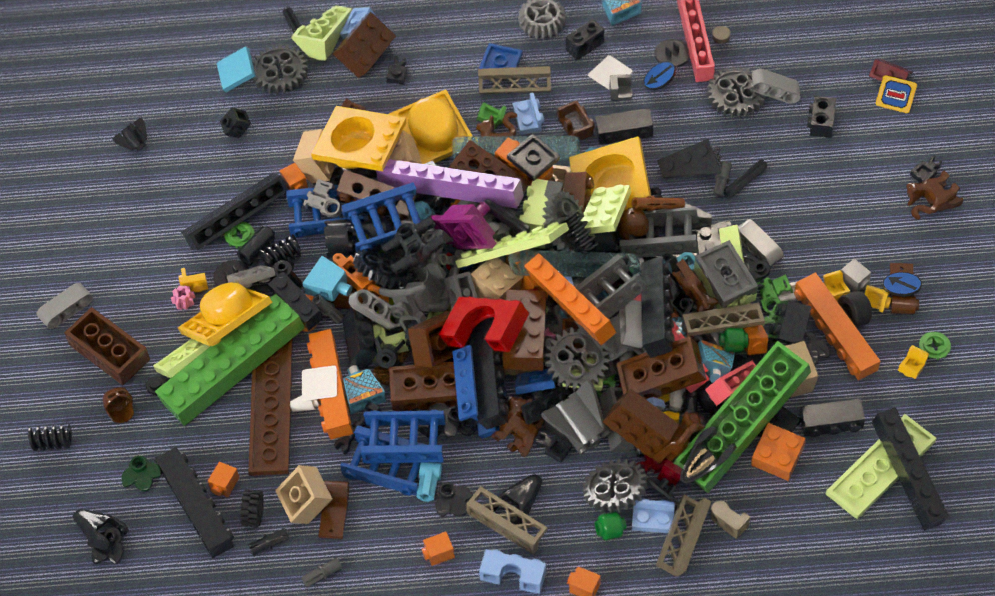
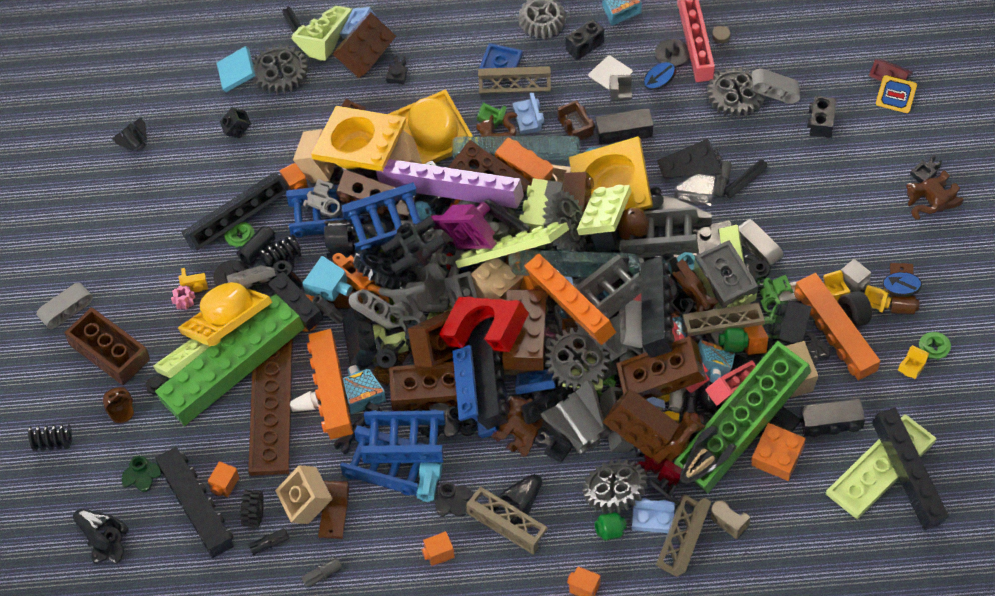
(319, 383): white sticker -> none
(497, 564): light blue arch -> none
(533, 157): plate -> none
(580, 232): black piece -> none
(652, 203): dark orange pin -> none
(696, 189): none -> clear slope

